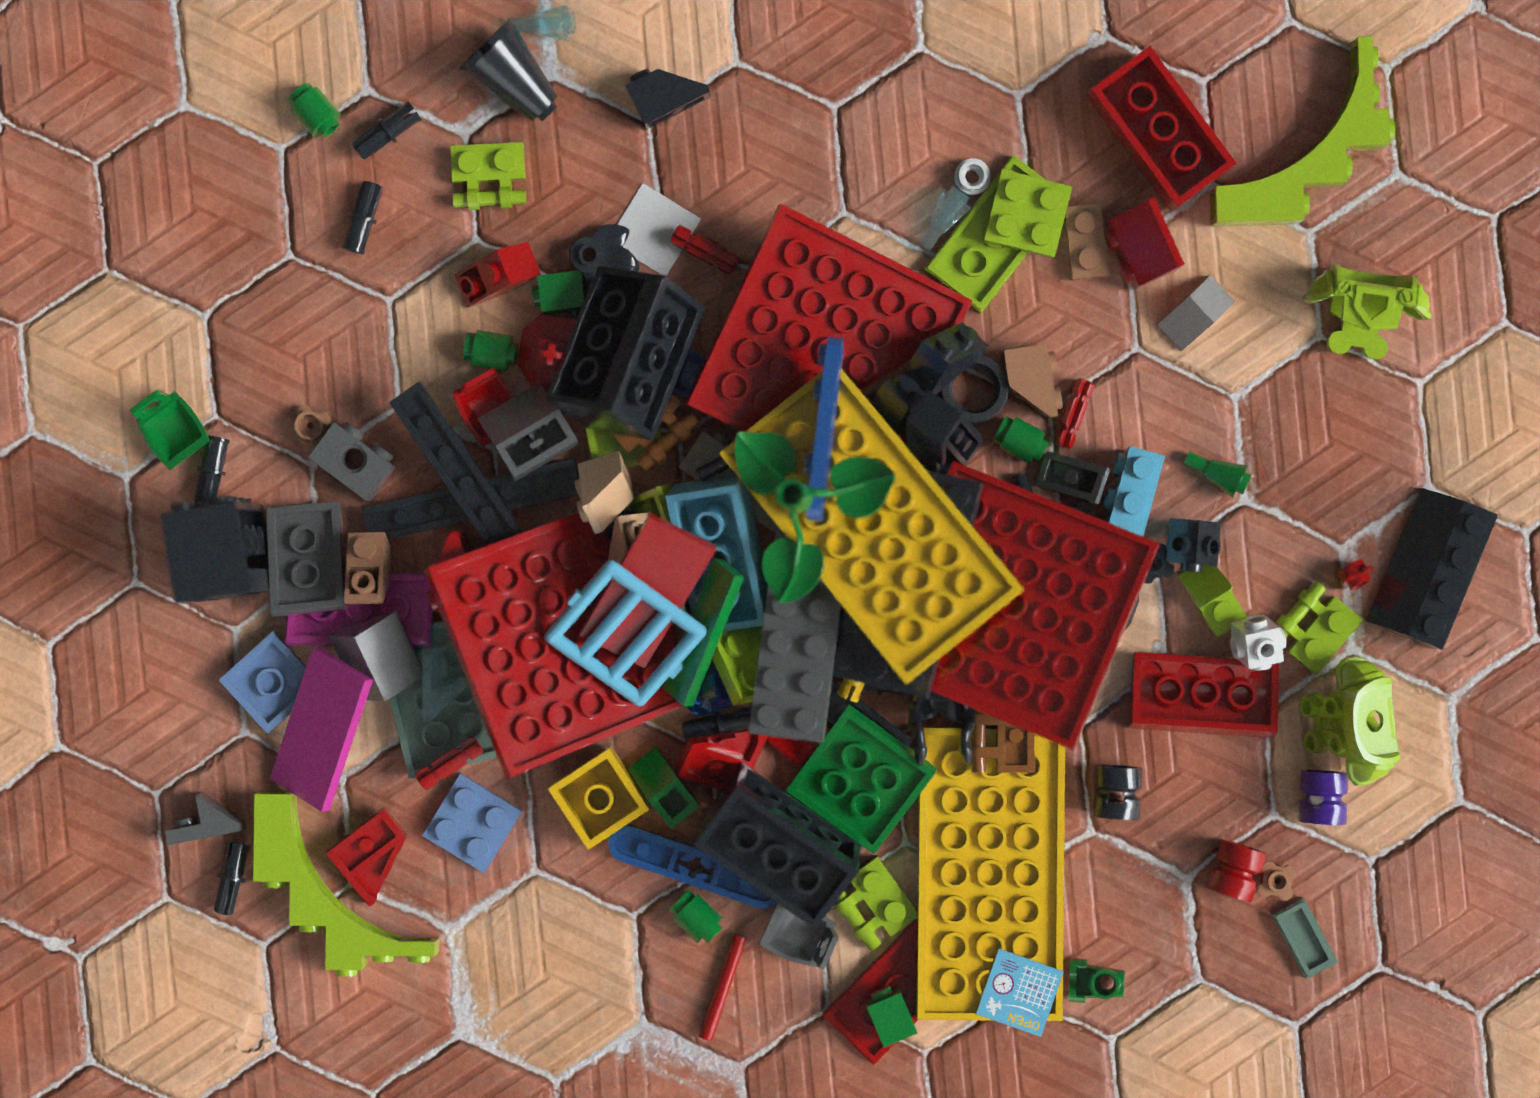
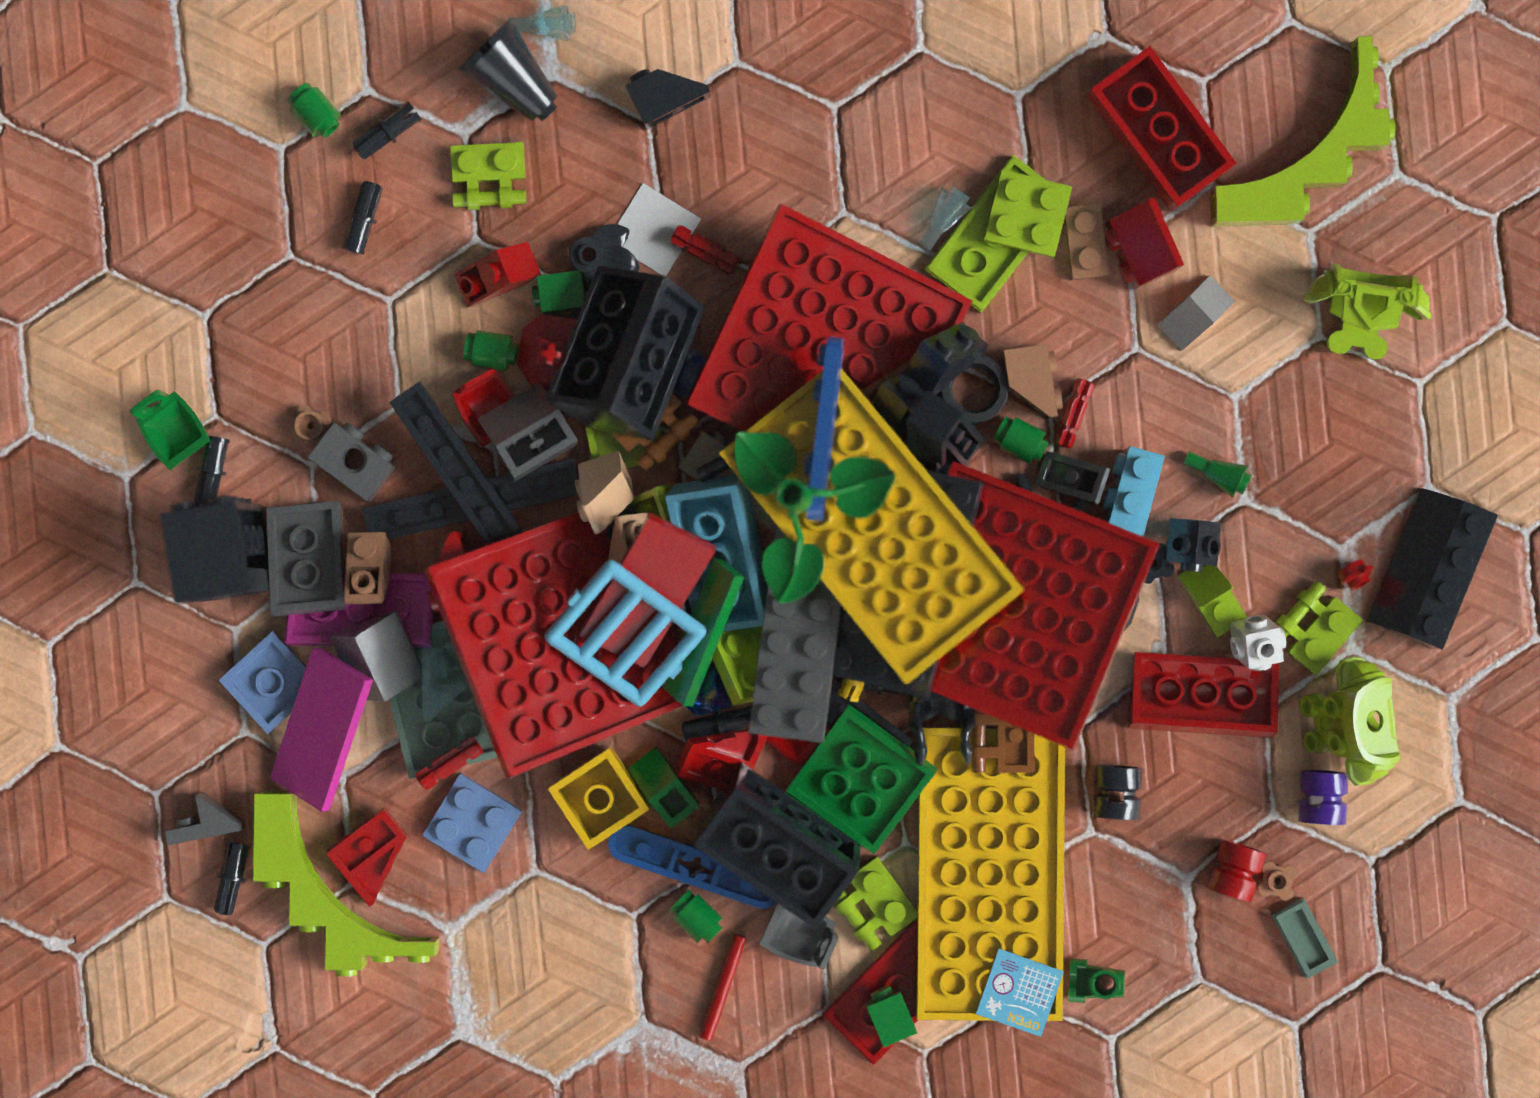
(972, 165): white plate -> none

